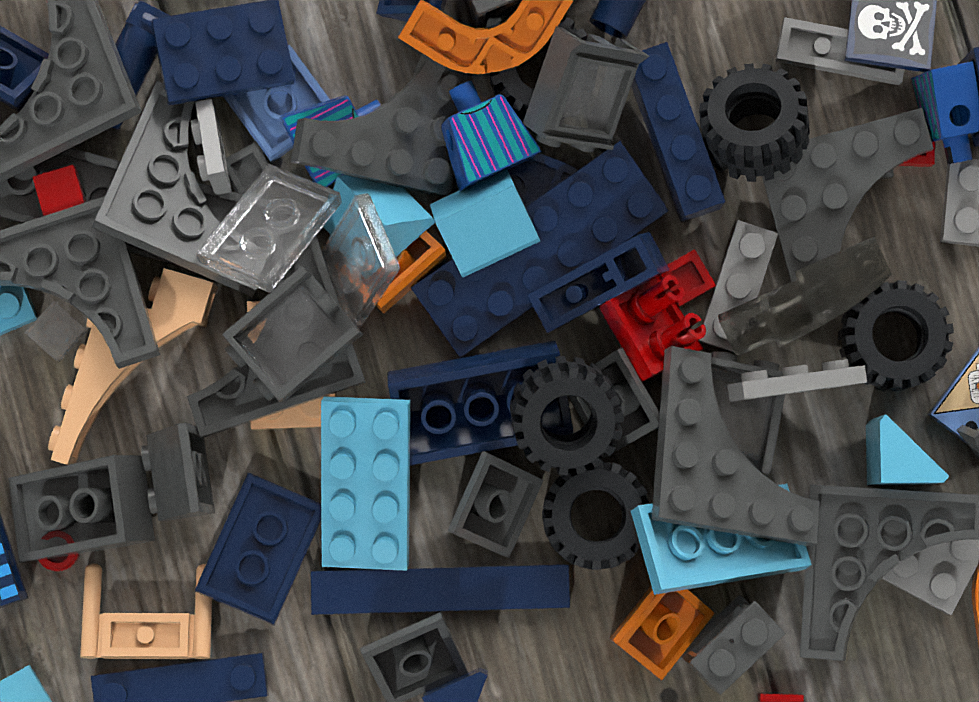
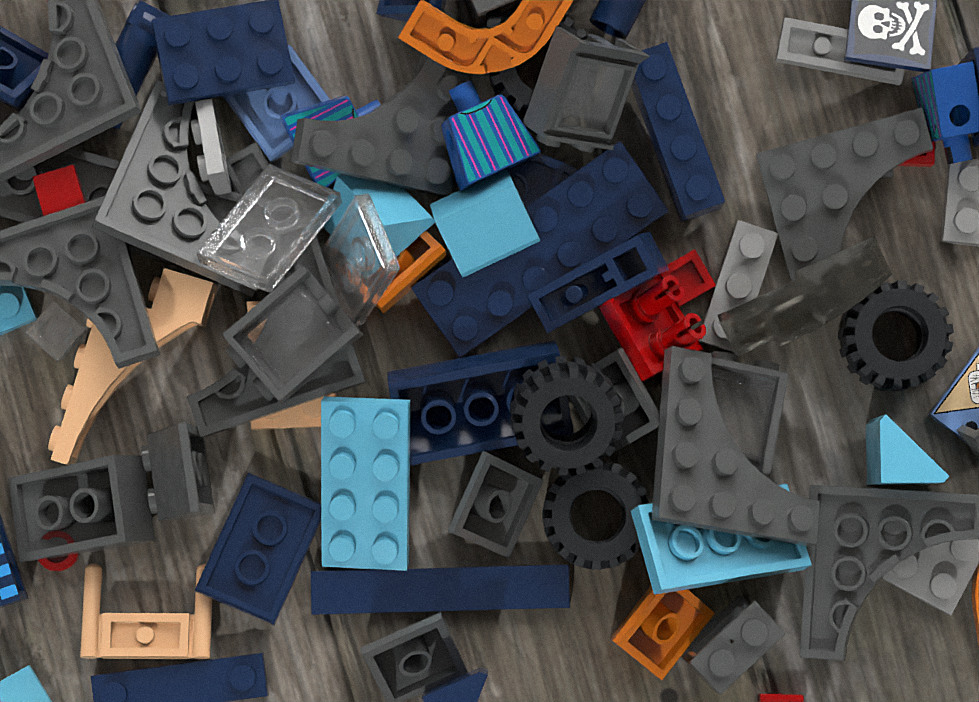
(747, 94): black tyre -> none
(796, 380): light grey plate -> none

